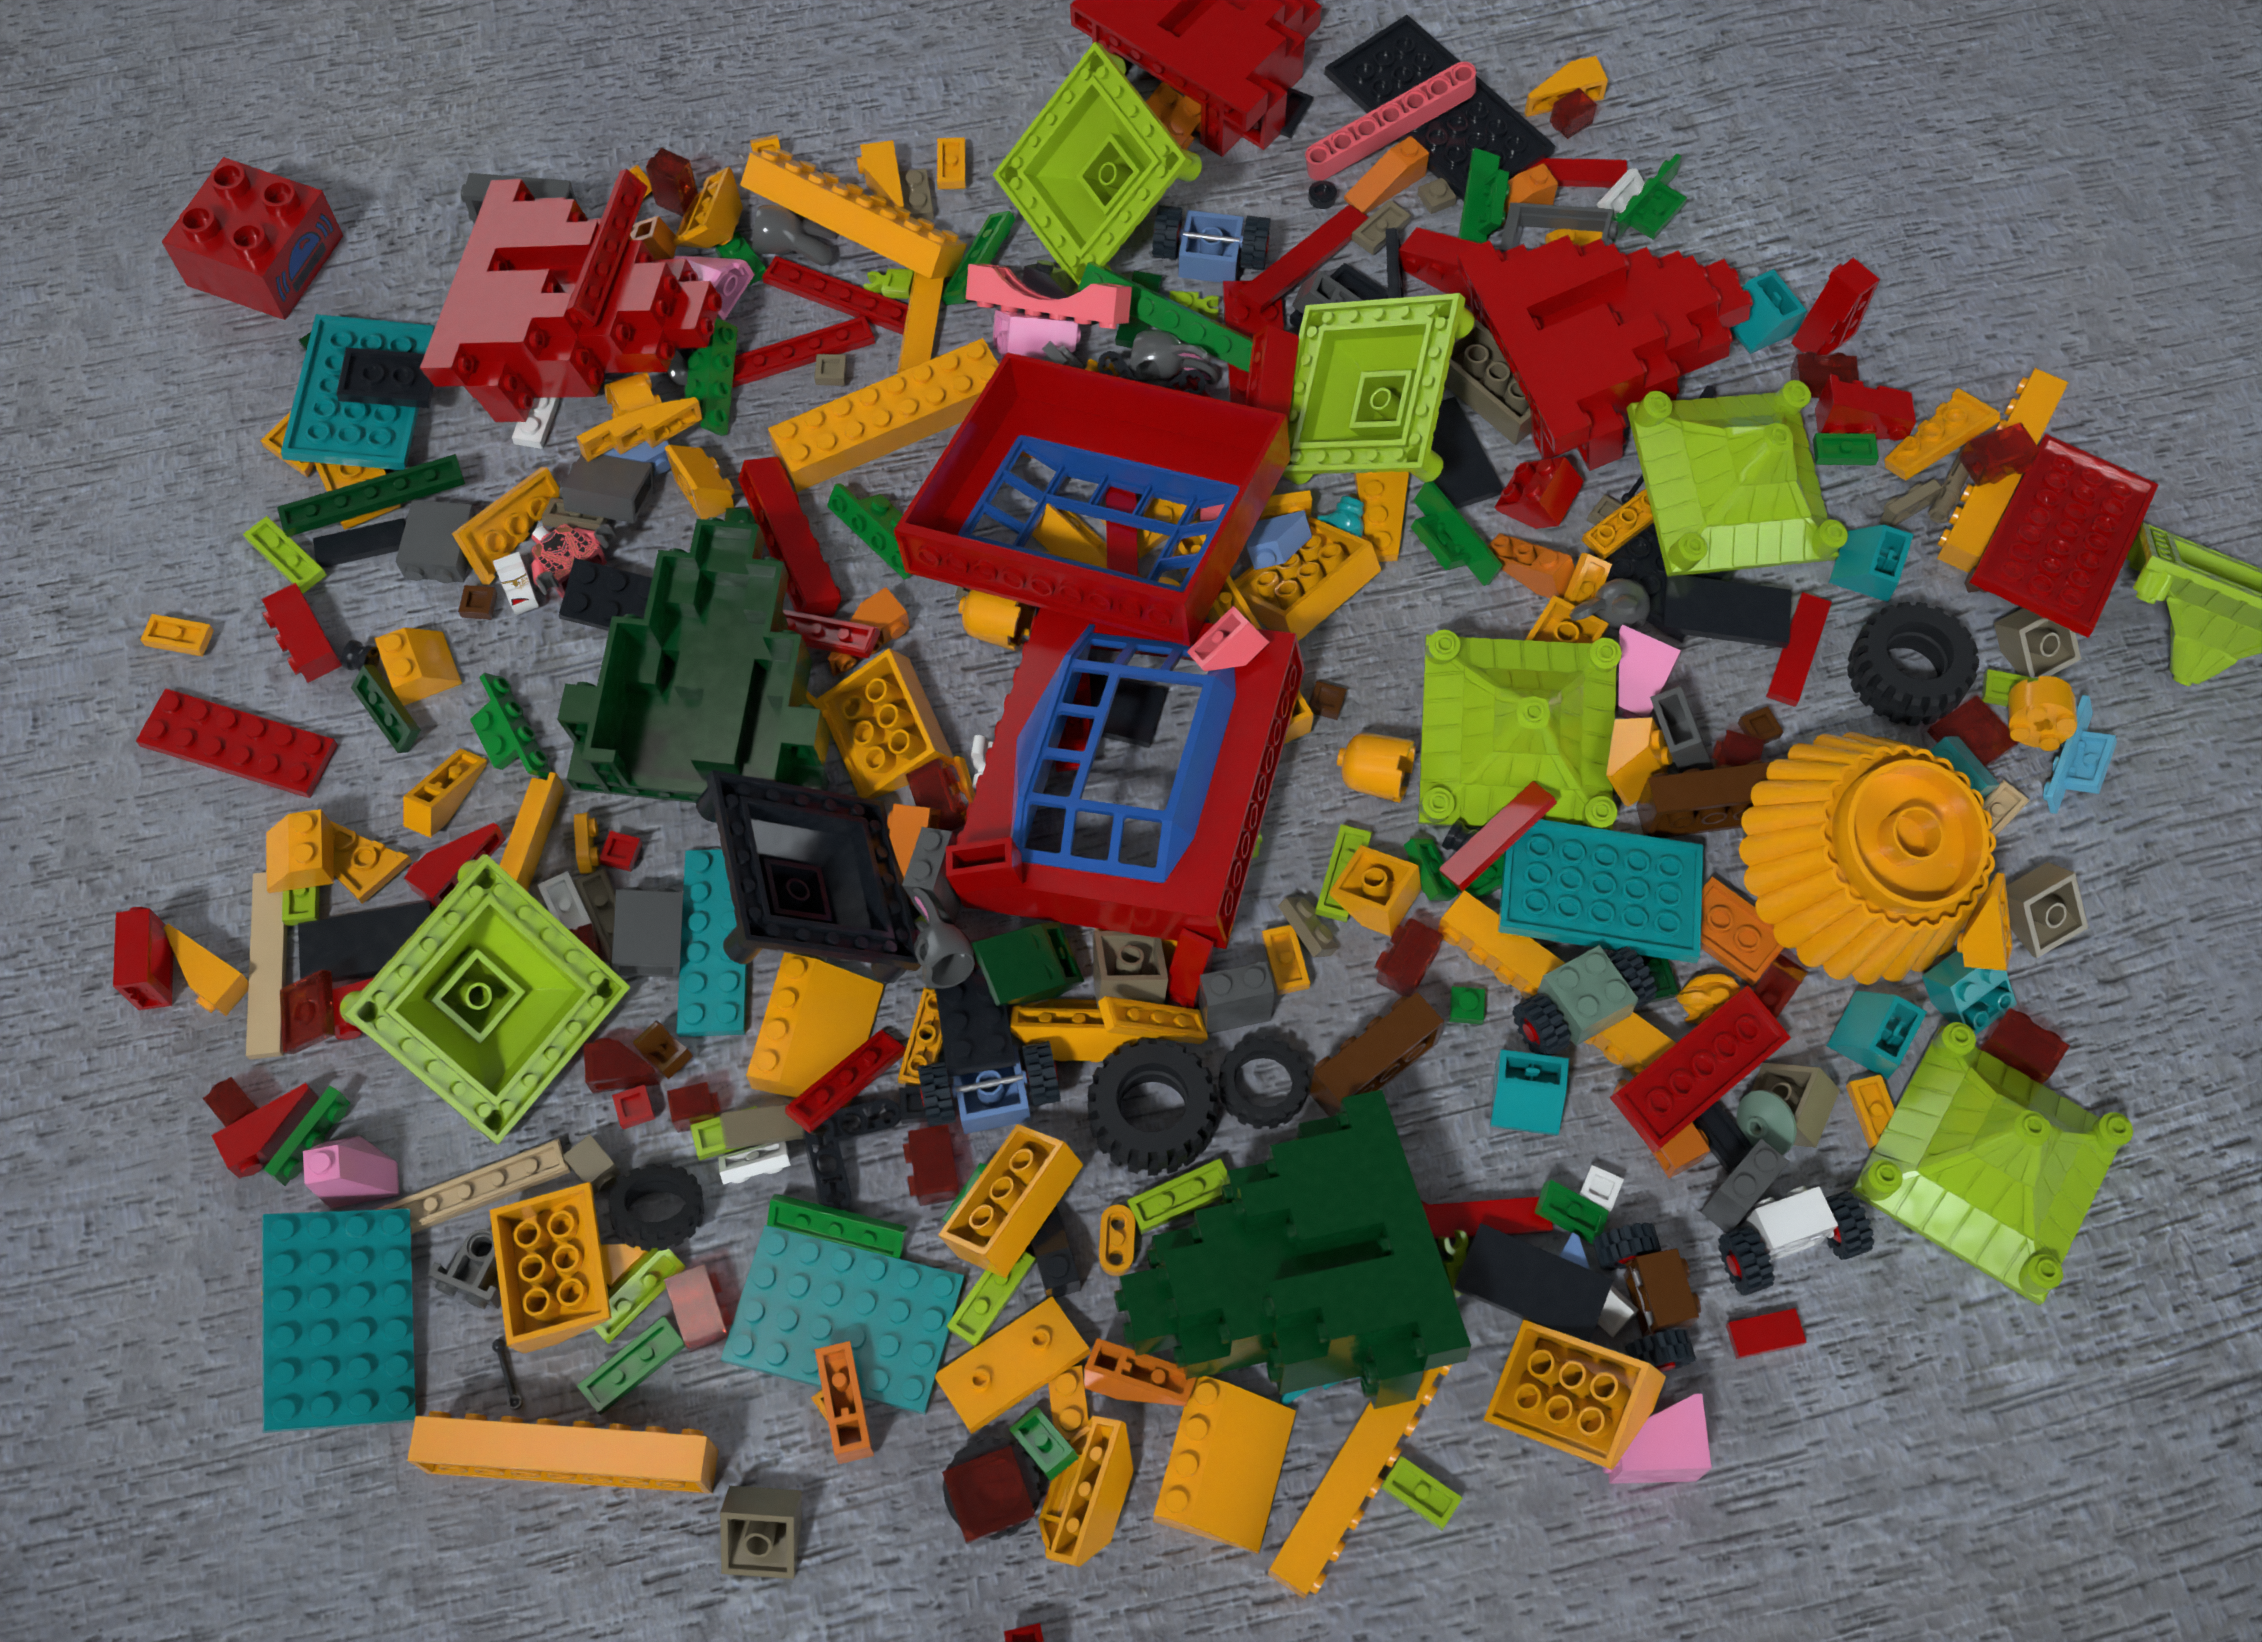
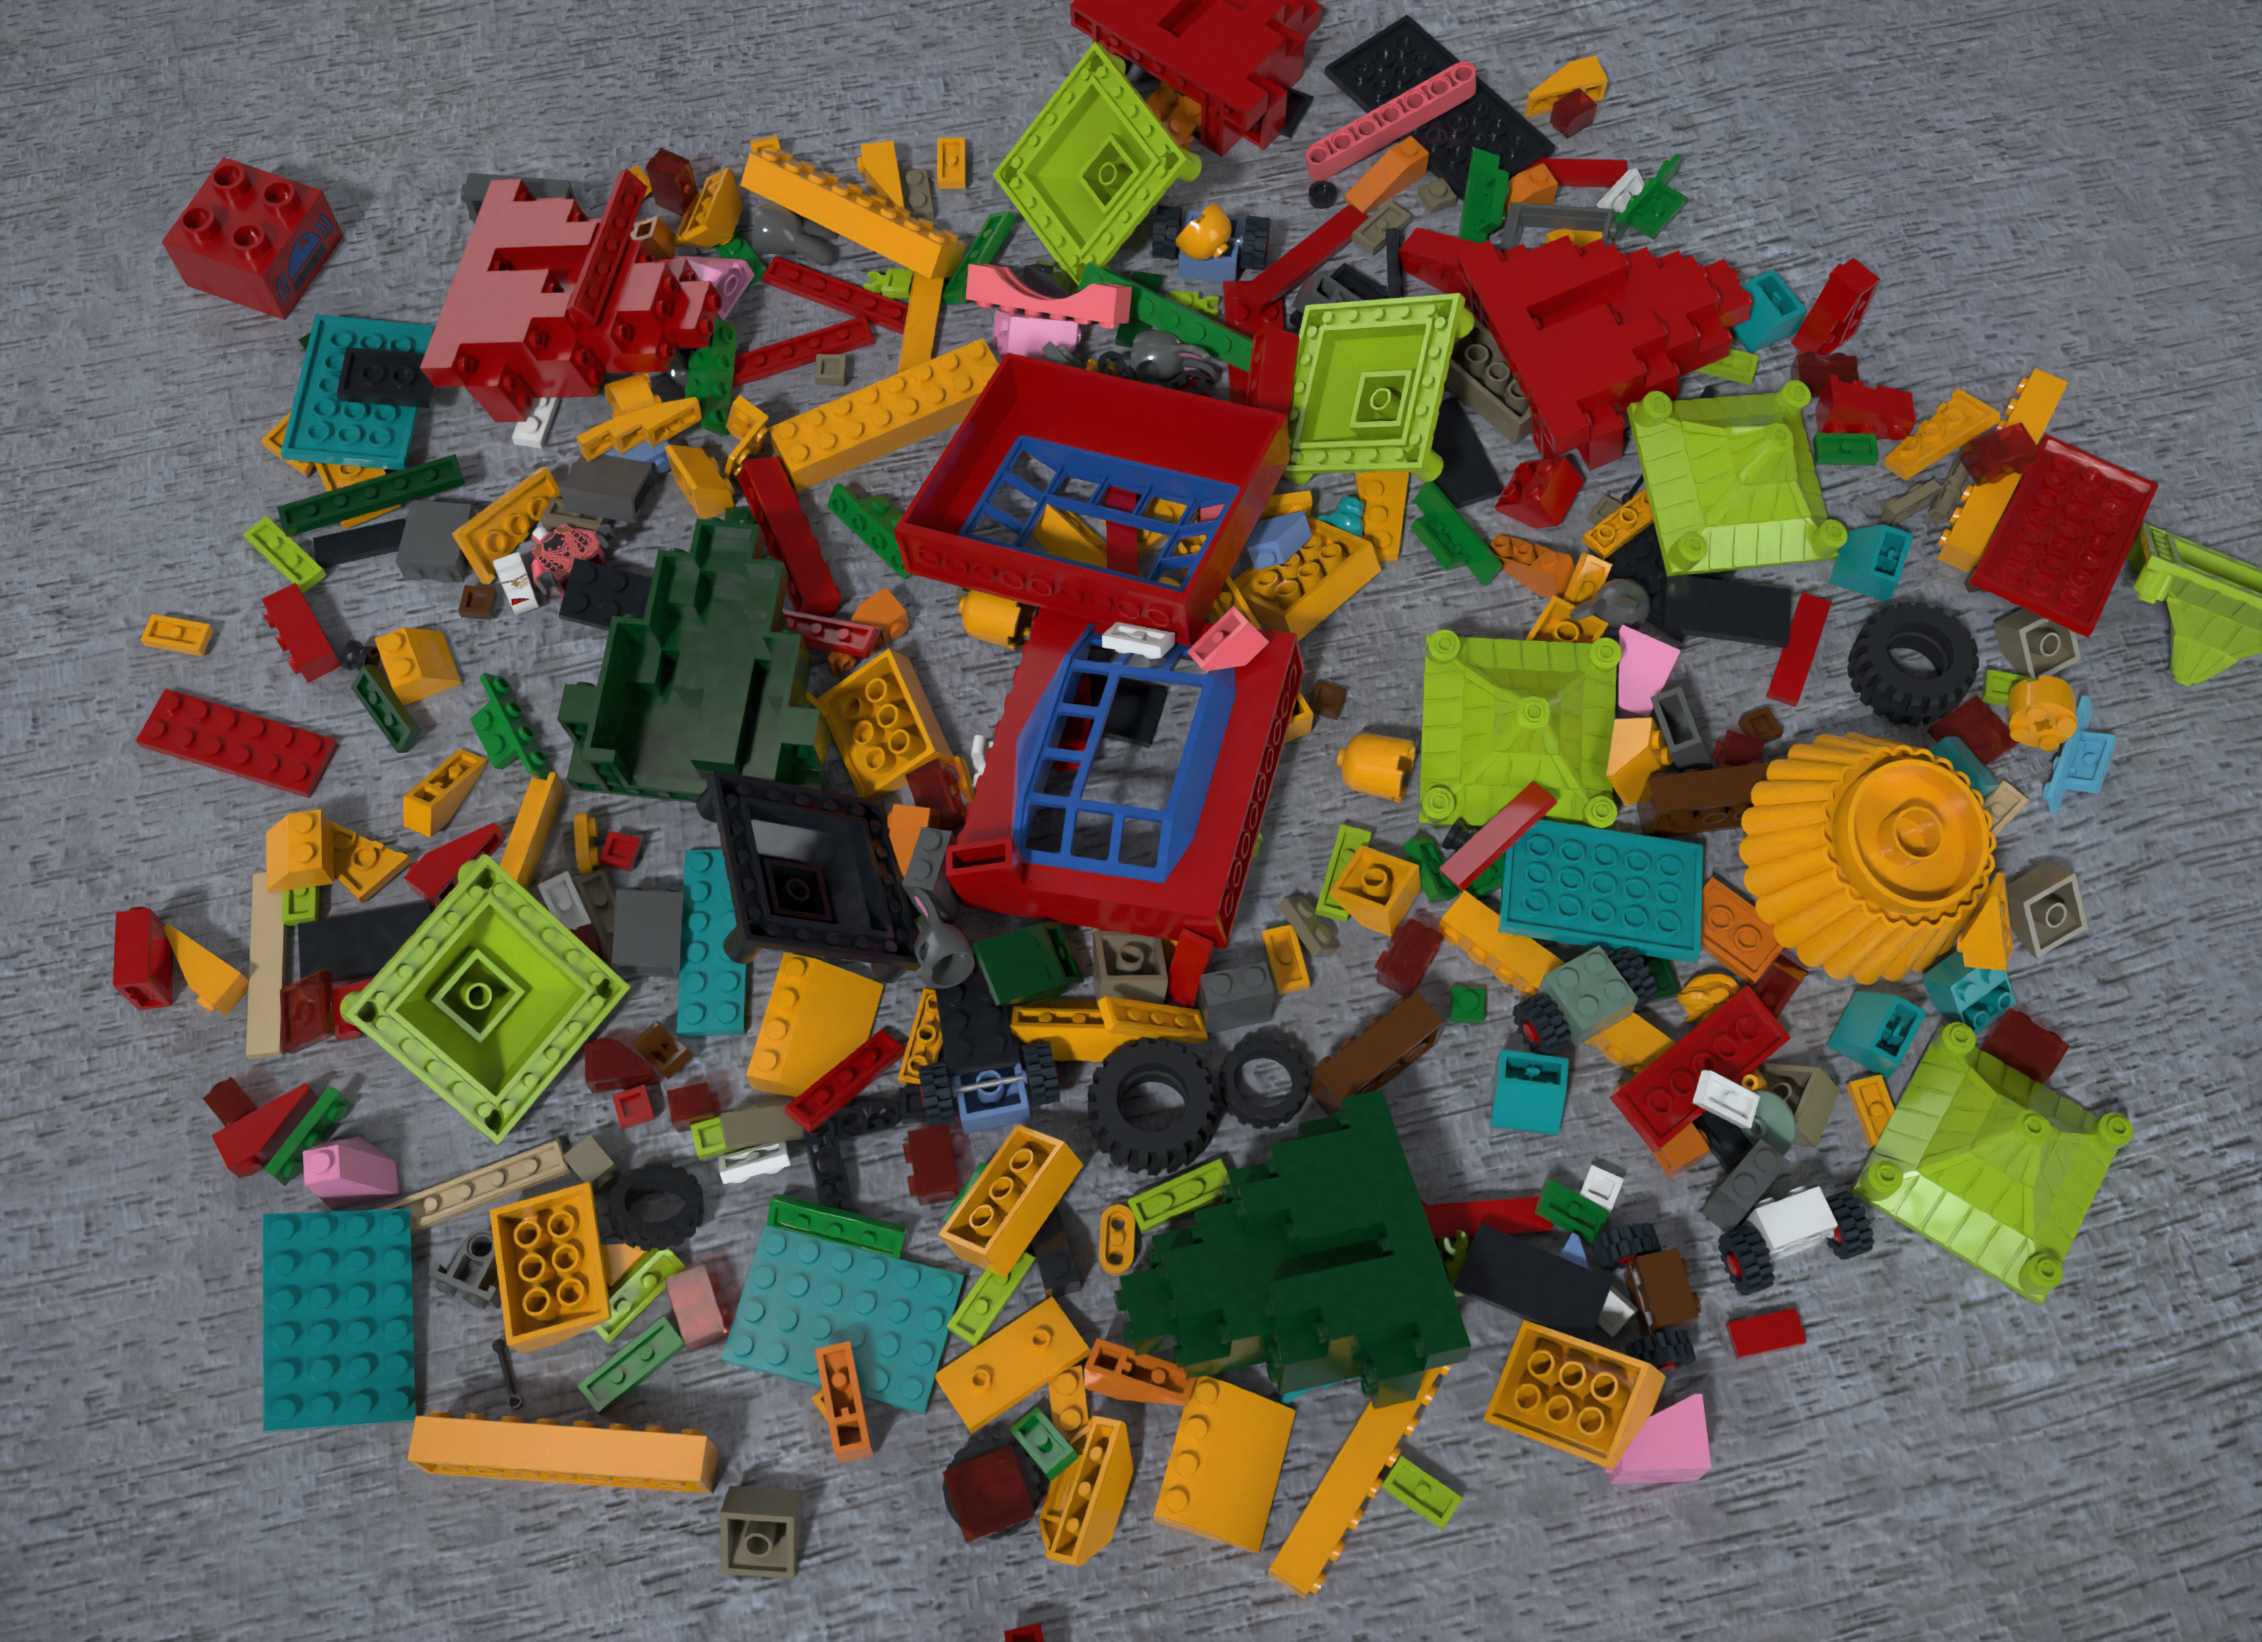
(748, 426): none -> light orange bracket
(1138, 640): none -> white plate
(1206, 235): none -> light orange cylinder
(1726, 1099): none -> white plate
(1736, 367): none -> lime plate
(1754, 1081): none -> light orange arm

